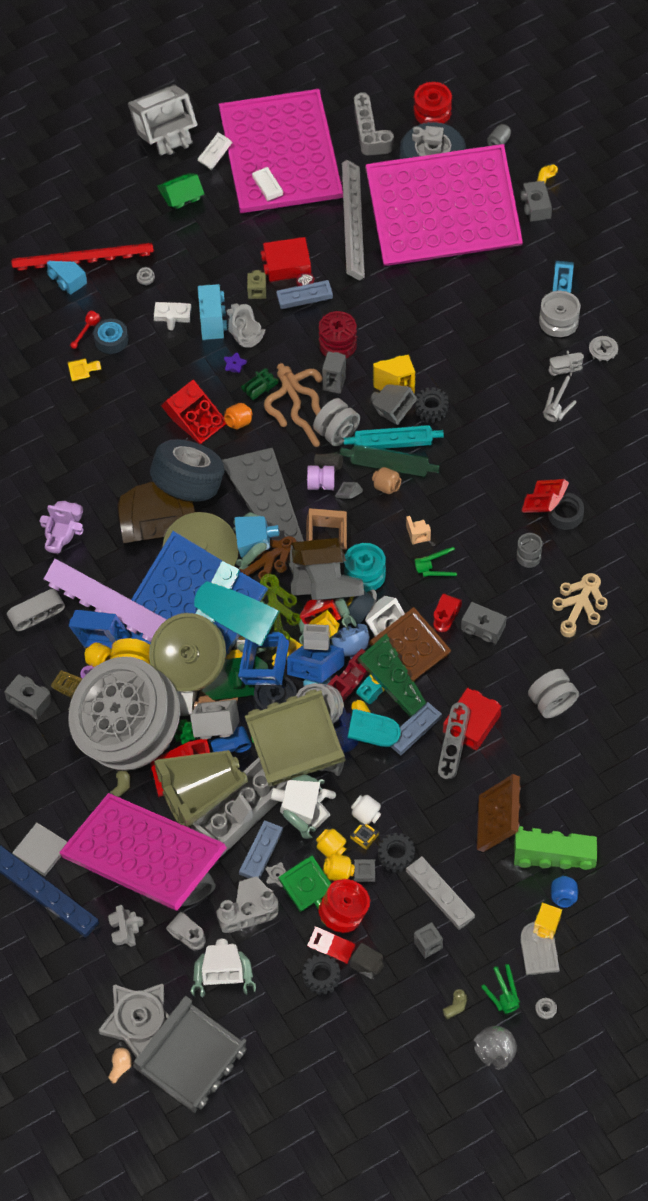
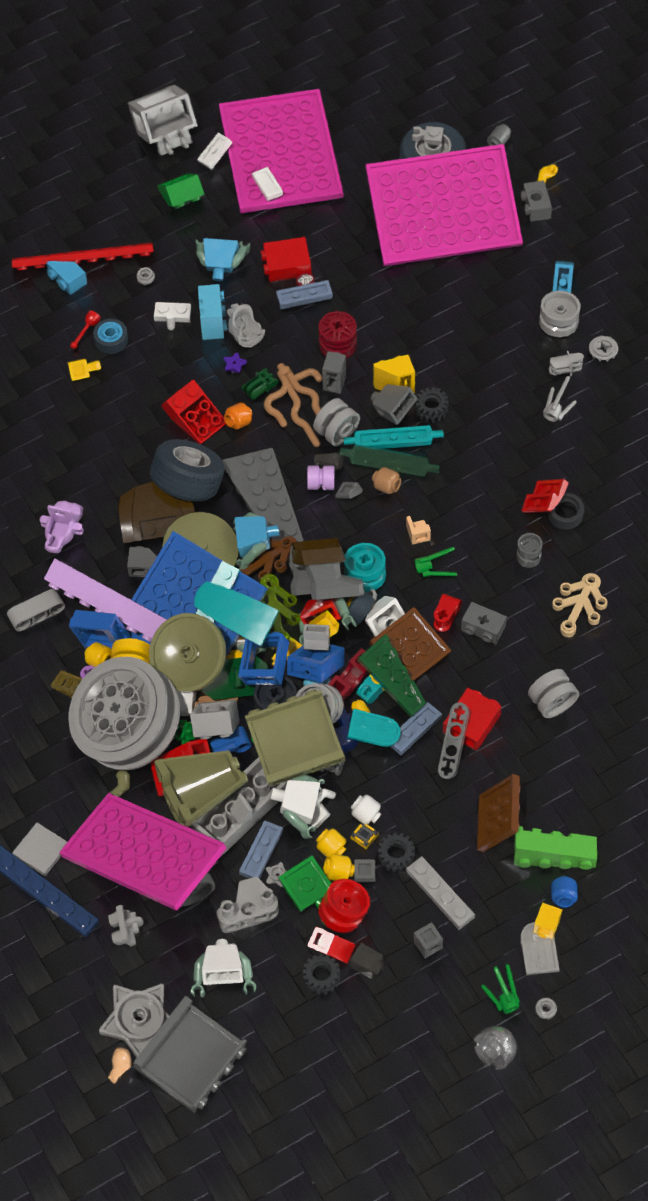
(33, 705): dark grey brick -> none
(140, 561): none -> dark grey slope
(185, 929): light grey piece -> none
(221, 255): none -> dark azure torso
(256, 281): olive brick -> none
(328, 518): medium nougat window -> none
(351, 640): medium blue cylinder -> none
(353, 220): light grey plate -> none
(371, 141): light grey beam -> none
(432, 103): red wheel -> none
(458, 1004): olive arm -> none

